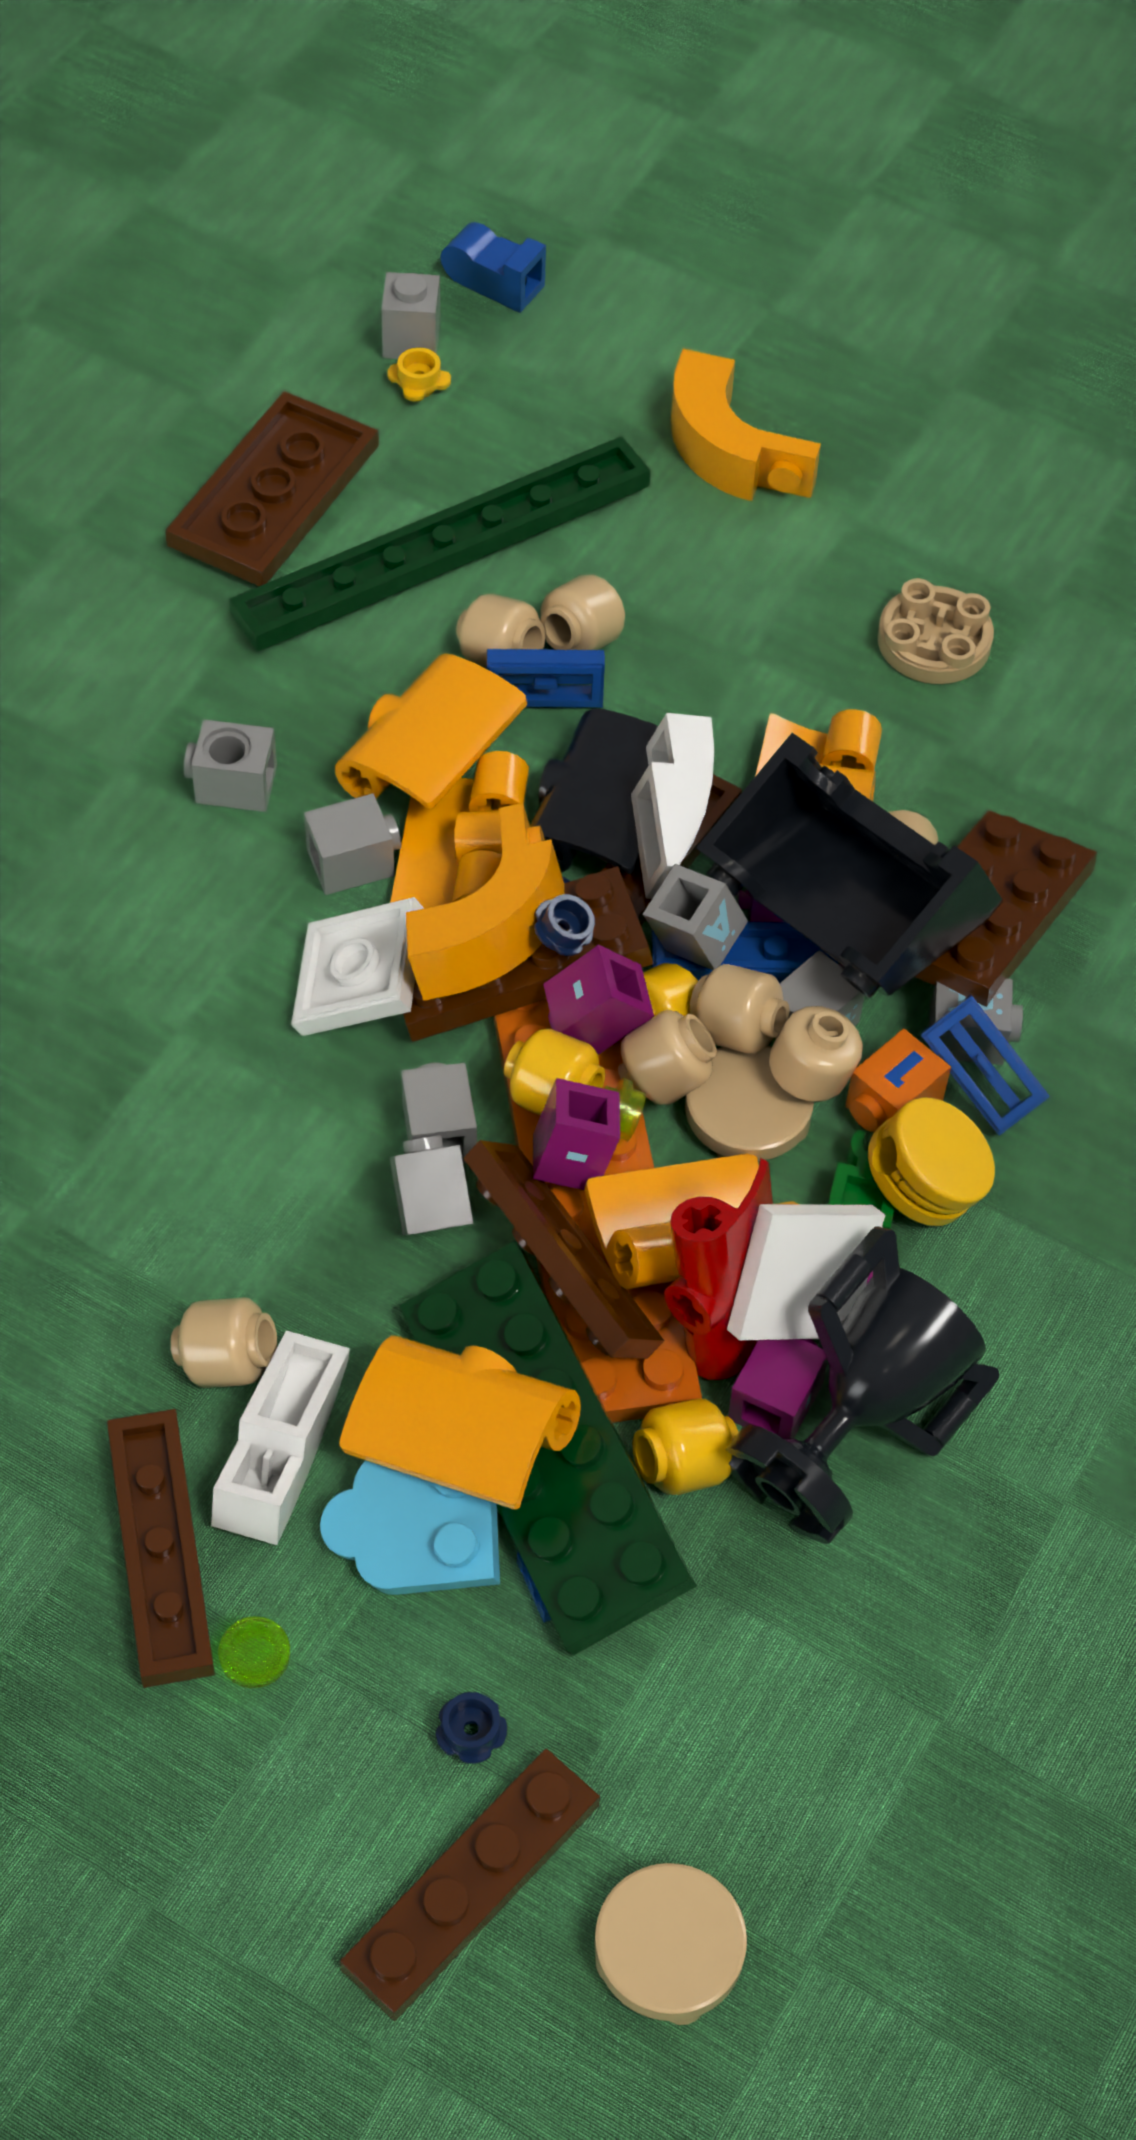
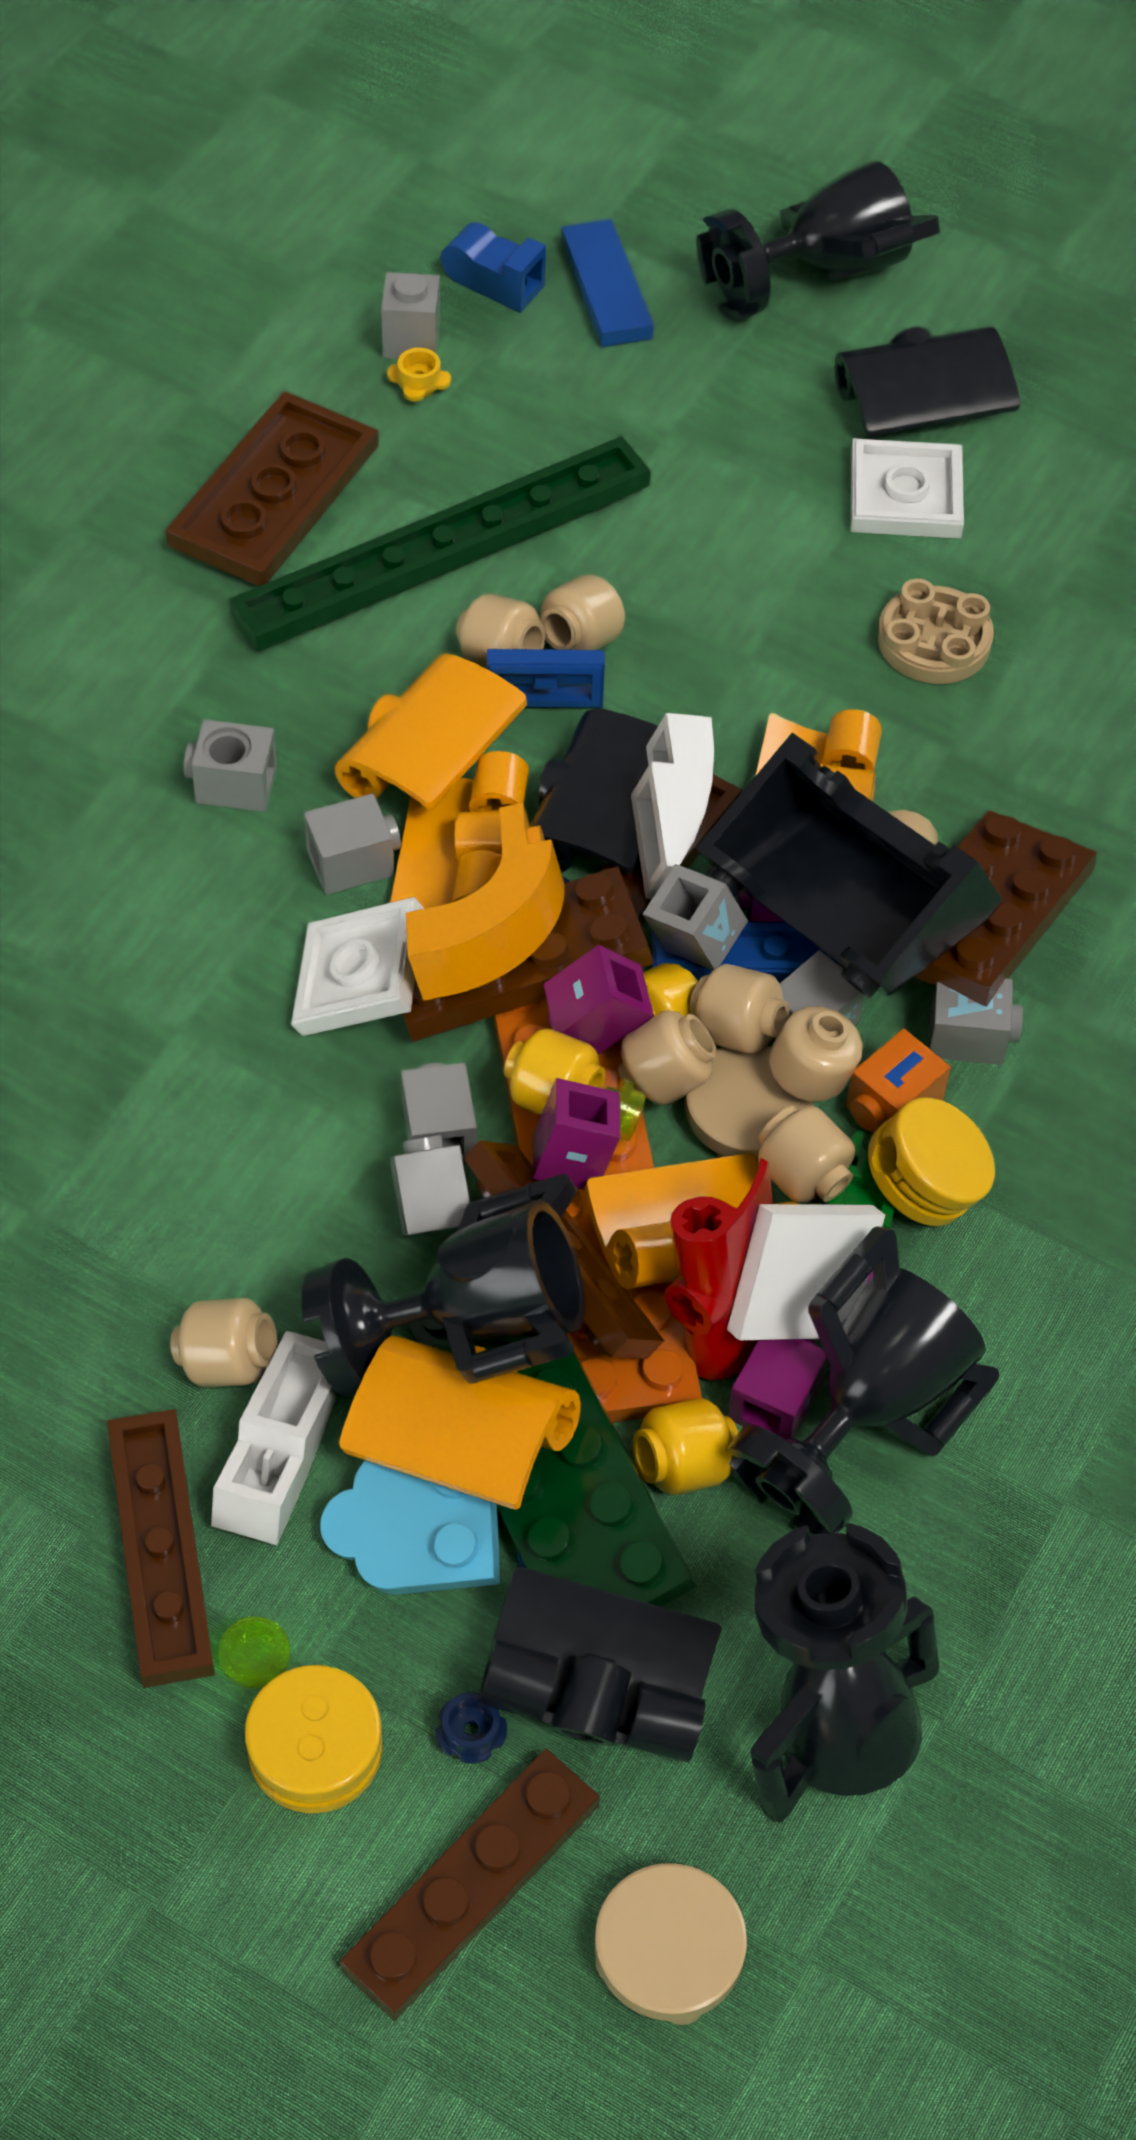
(314, 1738): none -> yellow head
(494, 1280): none -> black piece
(573, 916): dark blue plate -> none
(600, 1665): none -> black panel
(607, 283): none -> blue tile
(722, 445): light orange arch -> none
(806, 1154): none -> tan head
(843, 229): none -> black piece
(845, 1702): none -> black piece
(907, 488): none -> white tile
(928, 379): none -> black panel
(1018, 1108): blue tile -> none

